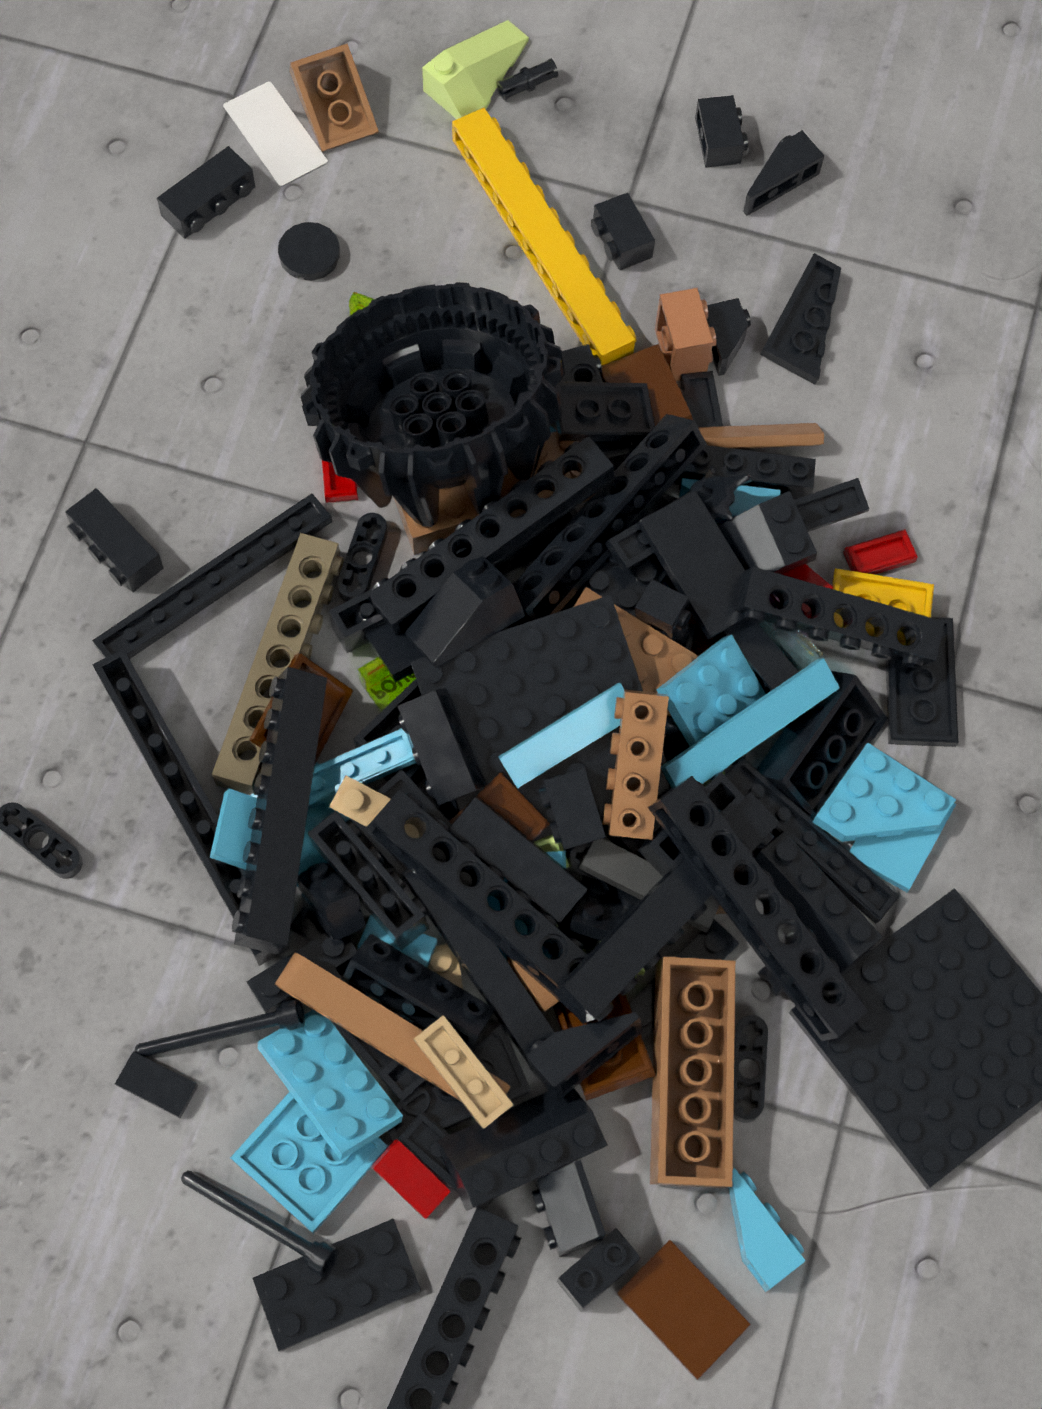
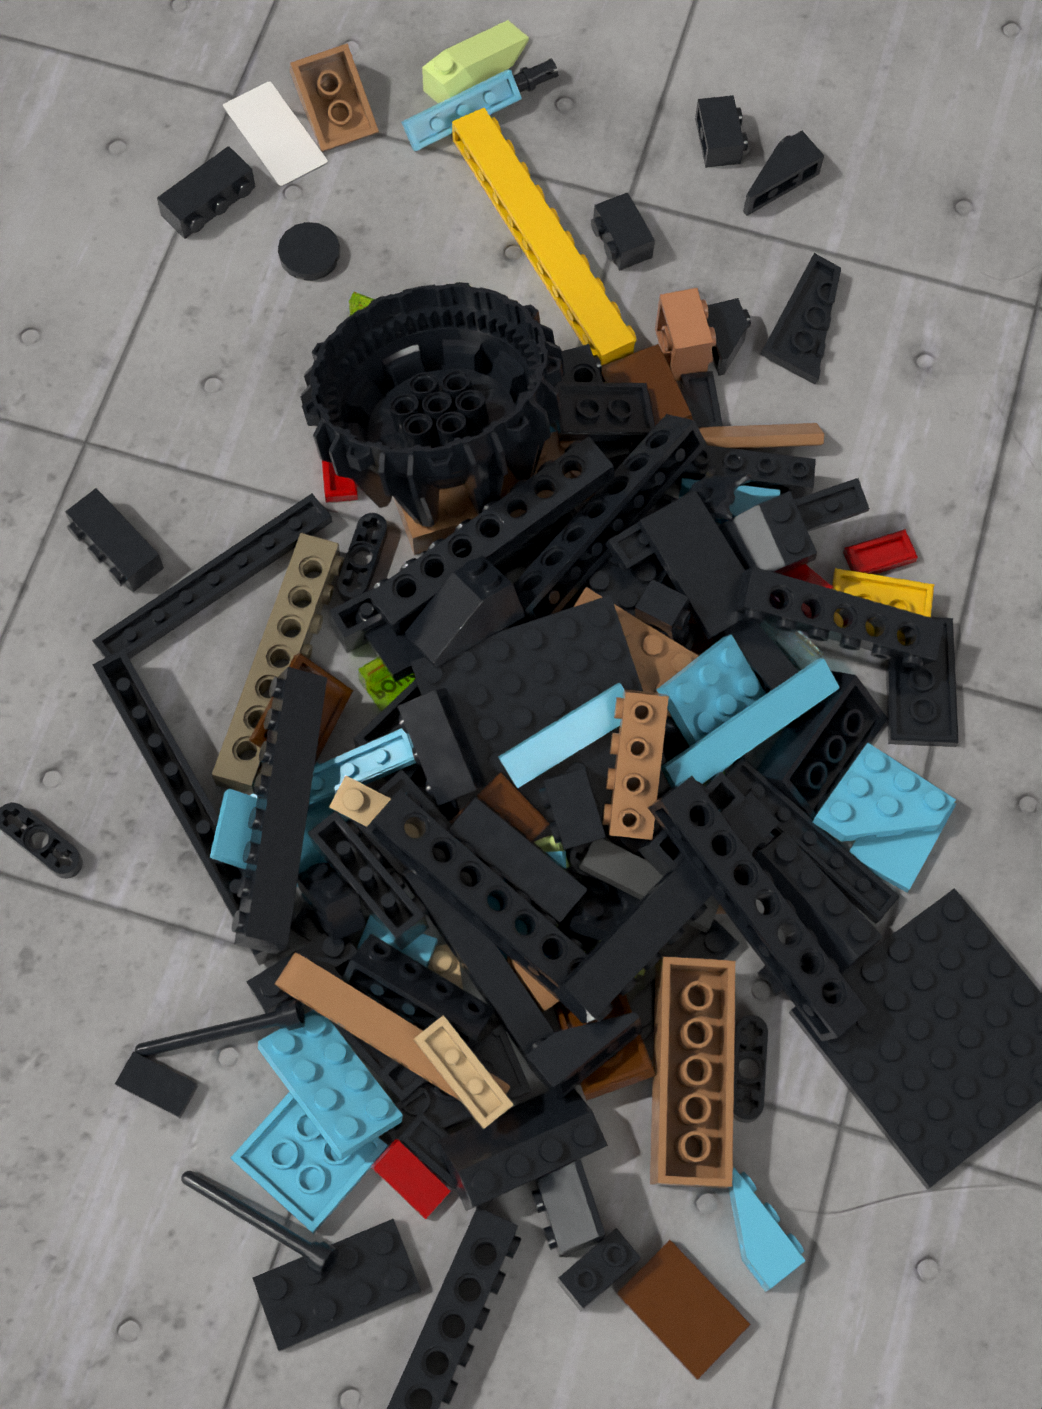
(437, 120): none -> medium azure tile

